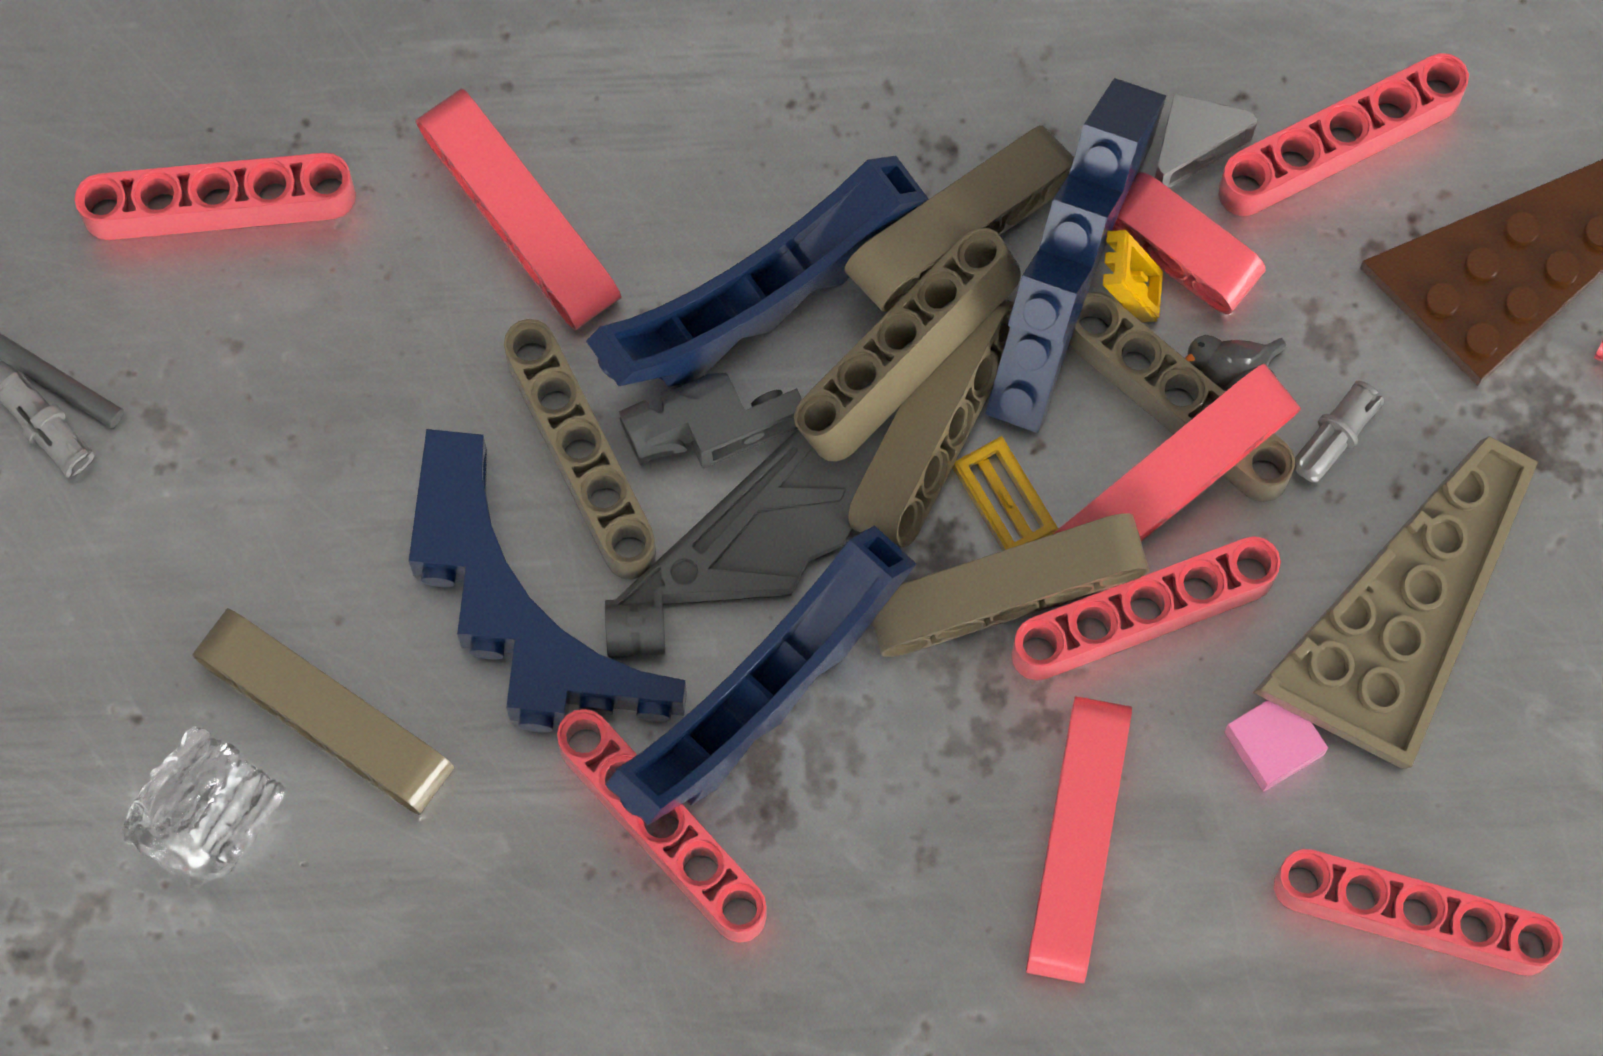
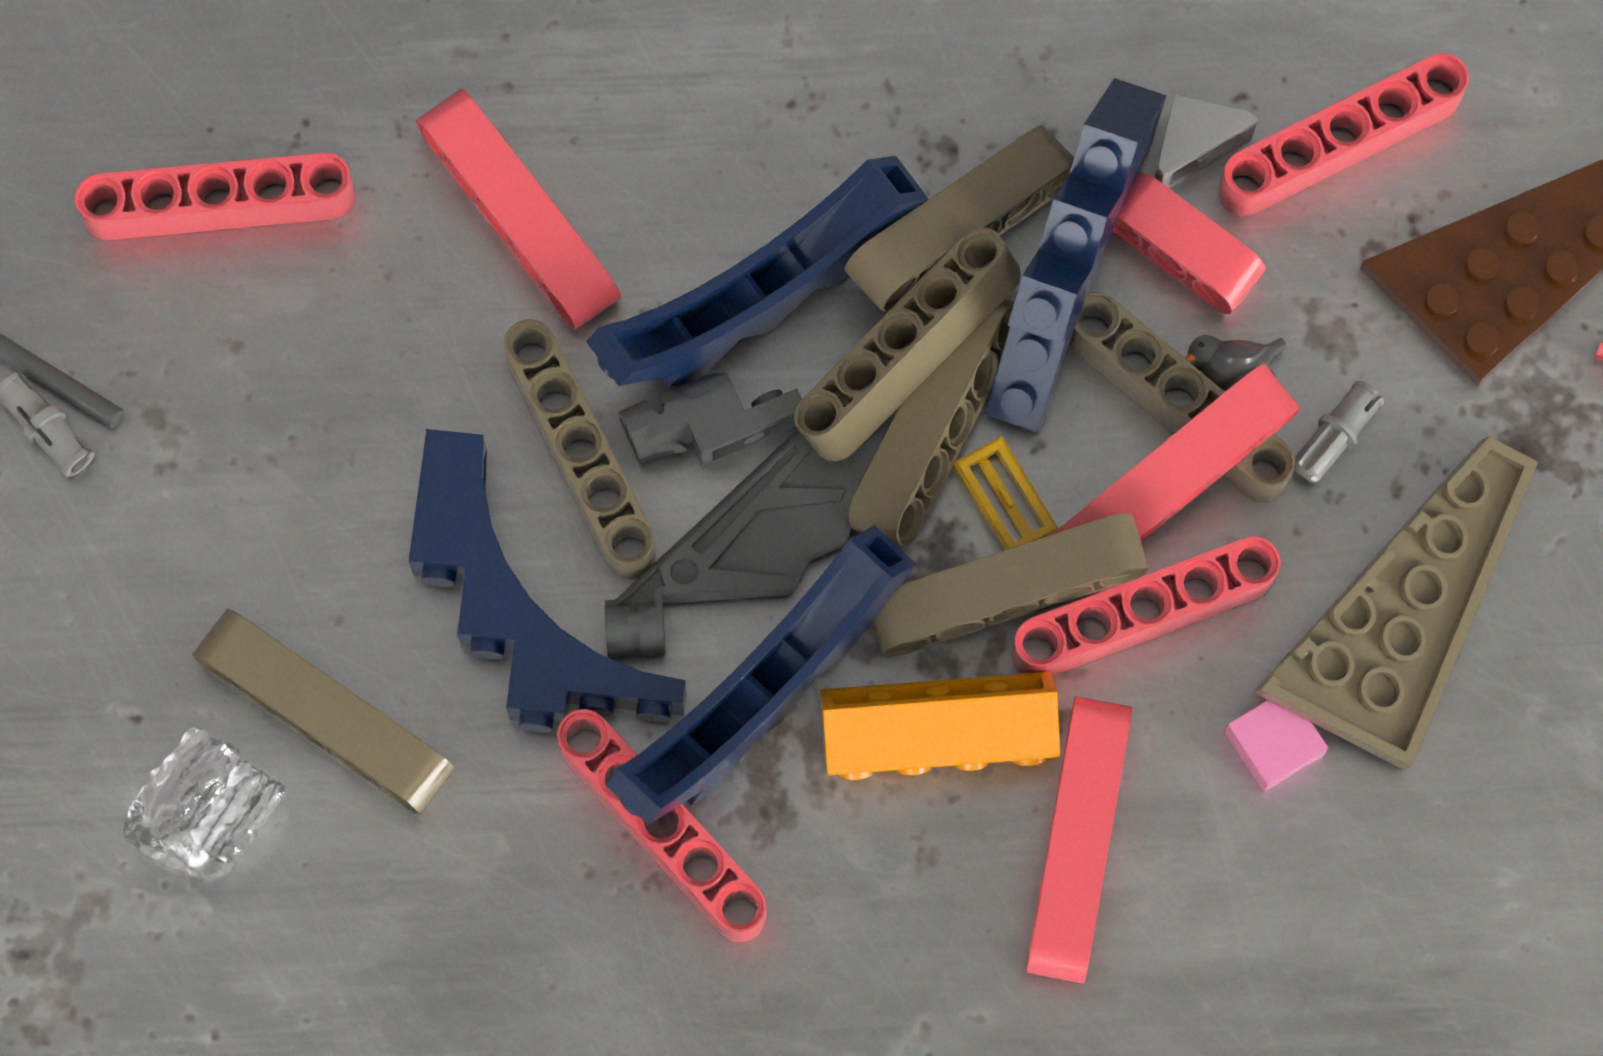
(940, 724): none -> light orange brick
(1131, 269): yellow tile -> none
(1445, 906): coral beam -> none

